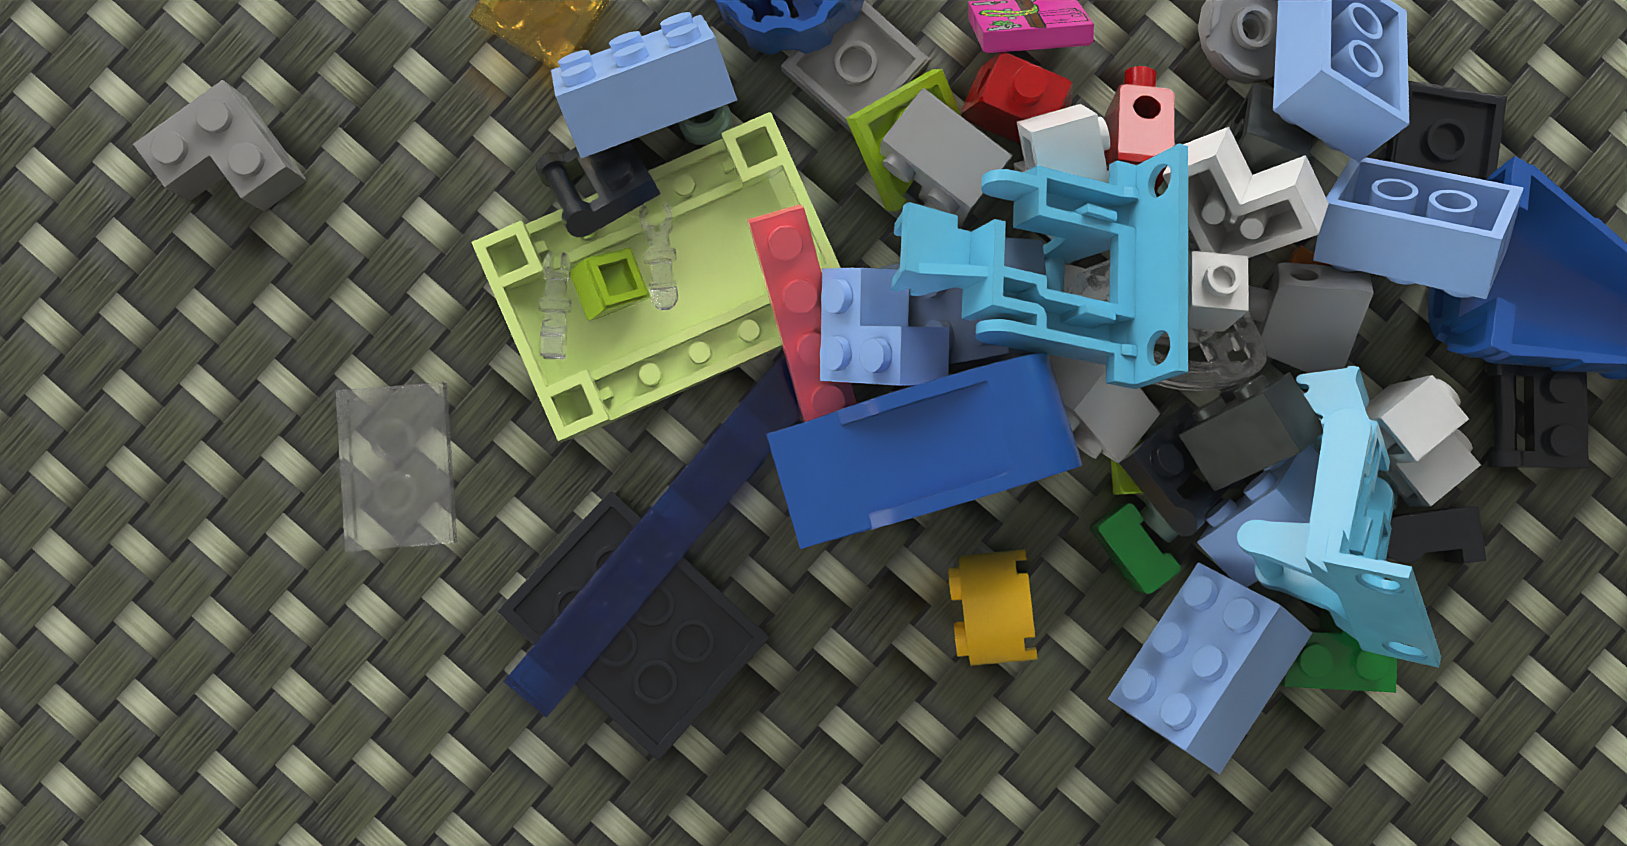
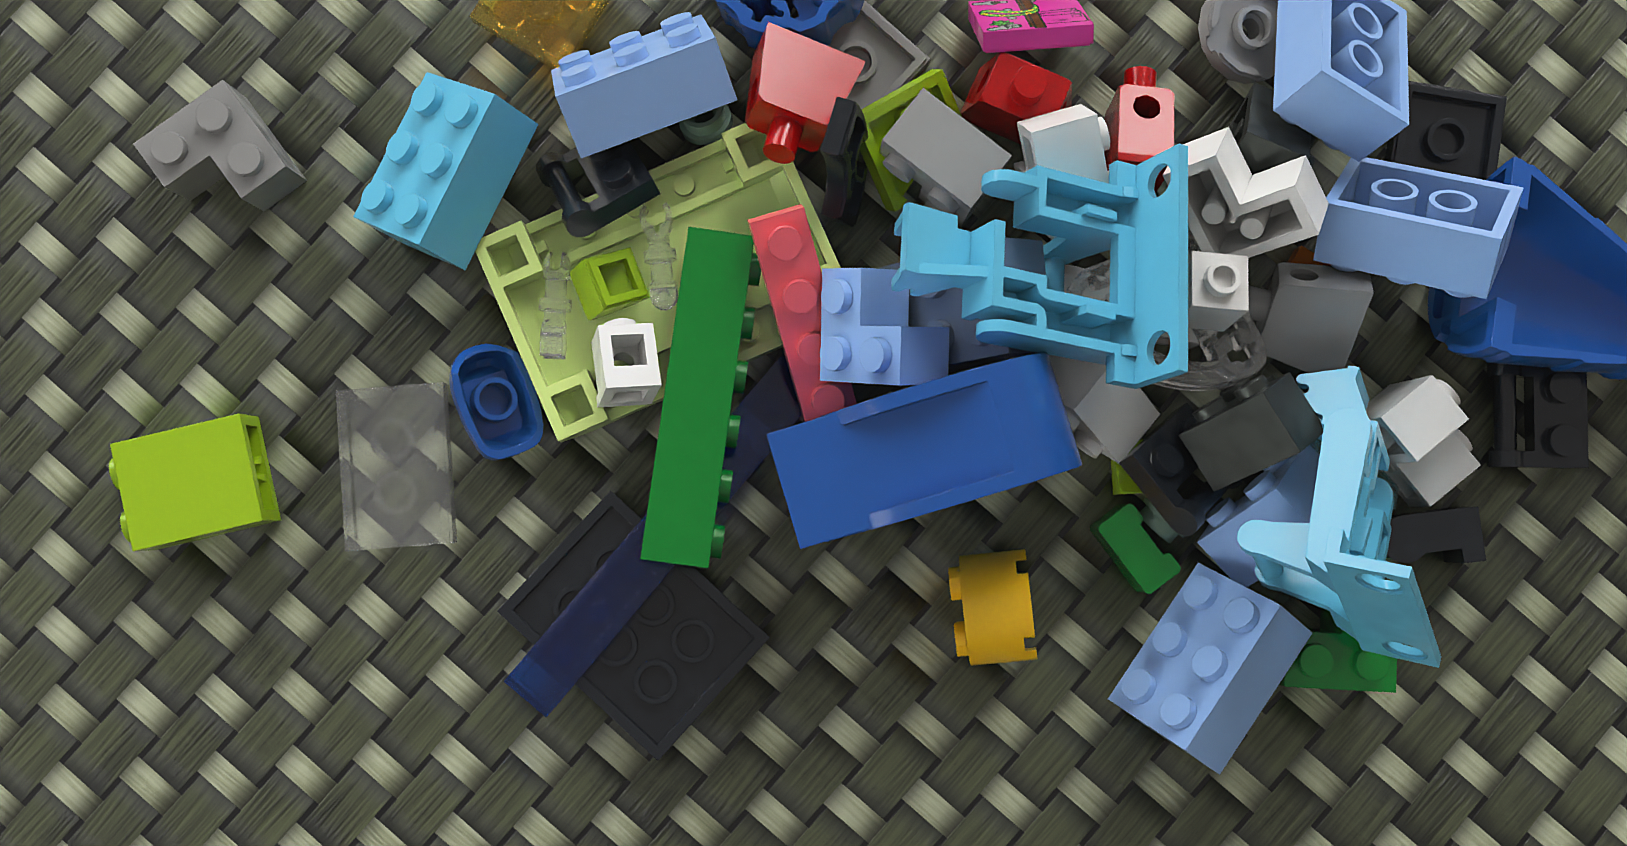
(193, 482): none -> lime brick
(446, 169): none -> medium azure brick
(496, 401): none -> blue piece
(636, 346): none -> white brick
(699, 399): none -> green brick
(796, 90): none -> torso
(844, 172): none -> black tile

